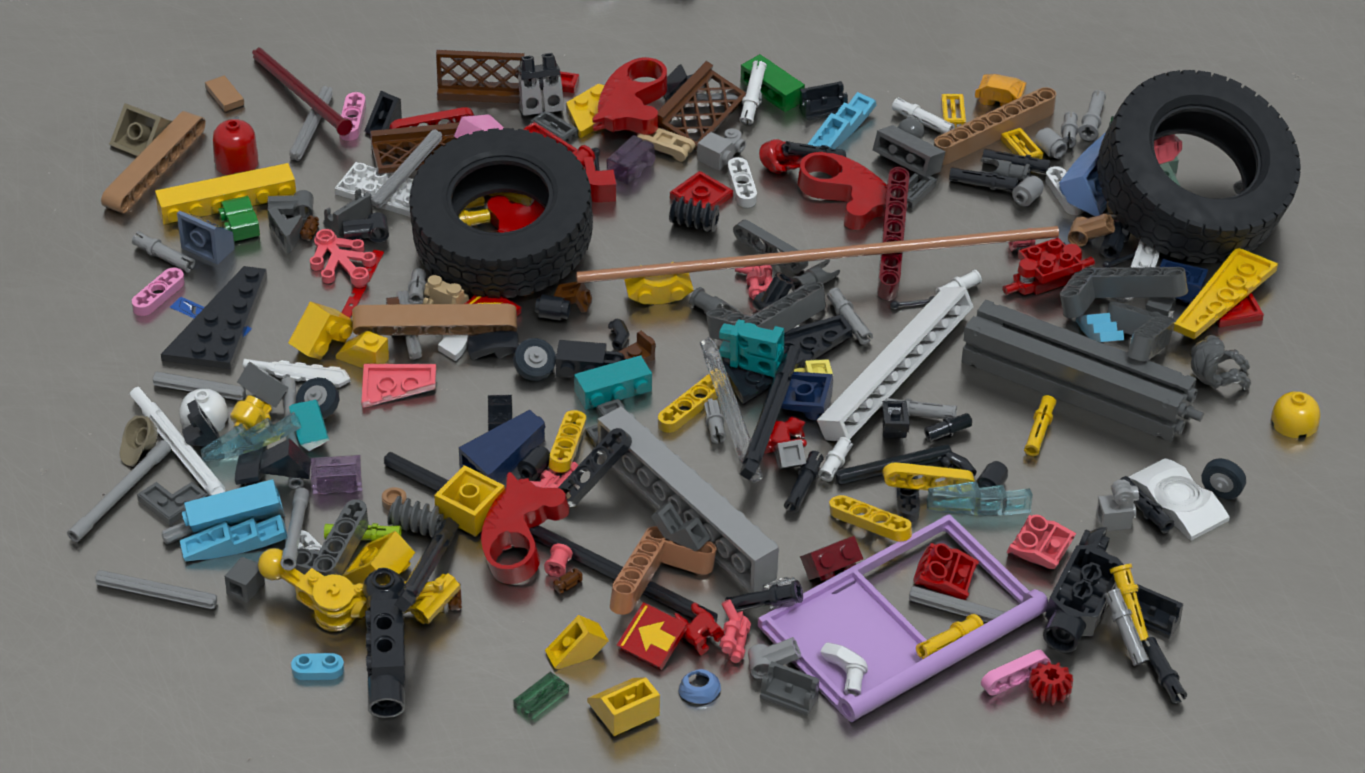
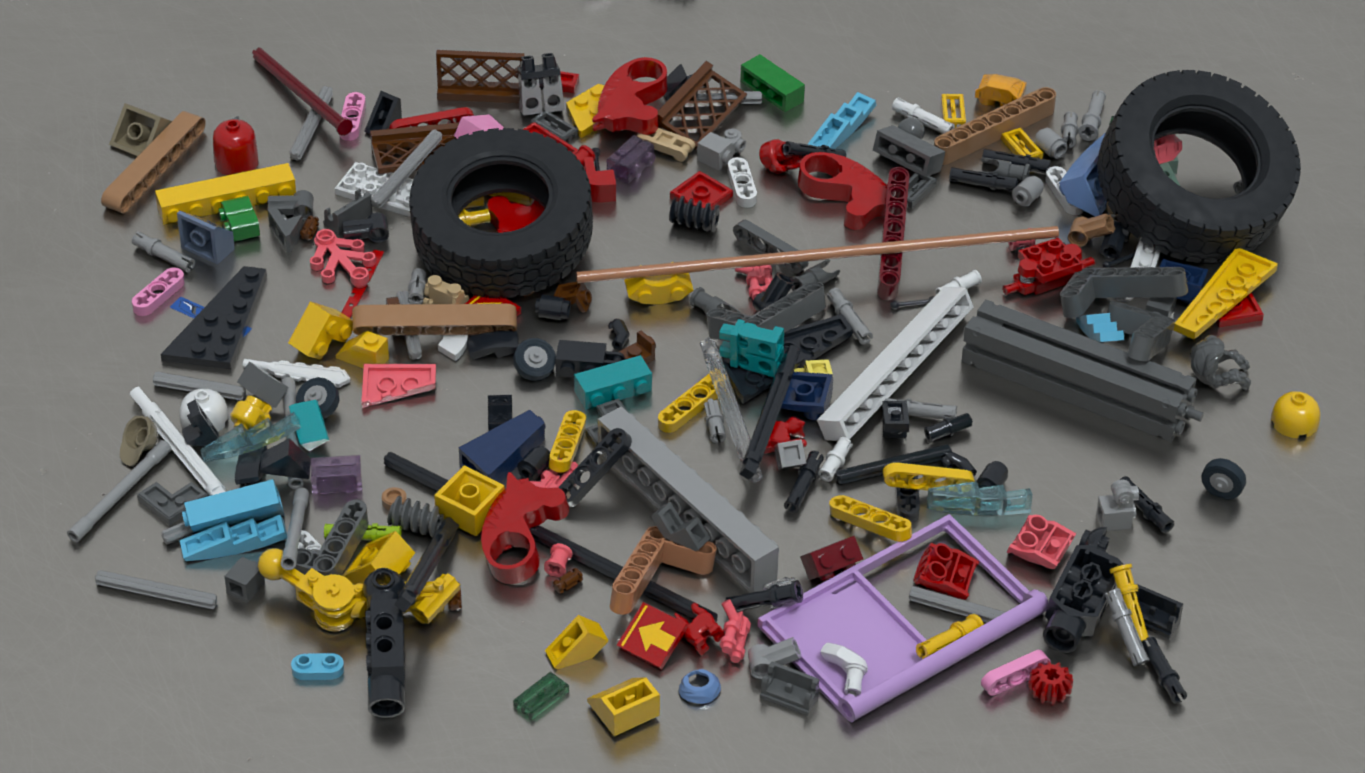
(224, 93): medium nougat tile -> none
(751, 101): white pin -> none
(822, 100): black hinge -> none
(1034, 443): yellow pin -> none
(1184, 501): white slope -> none

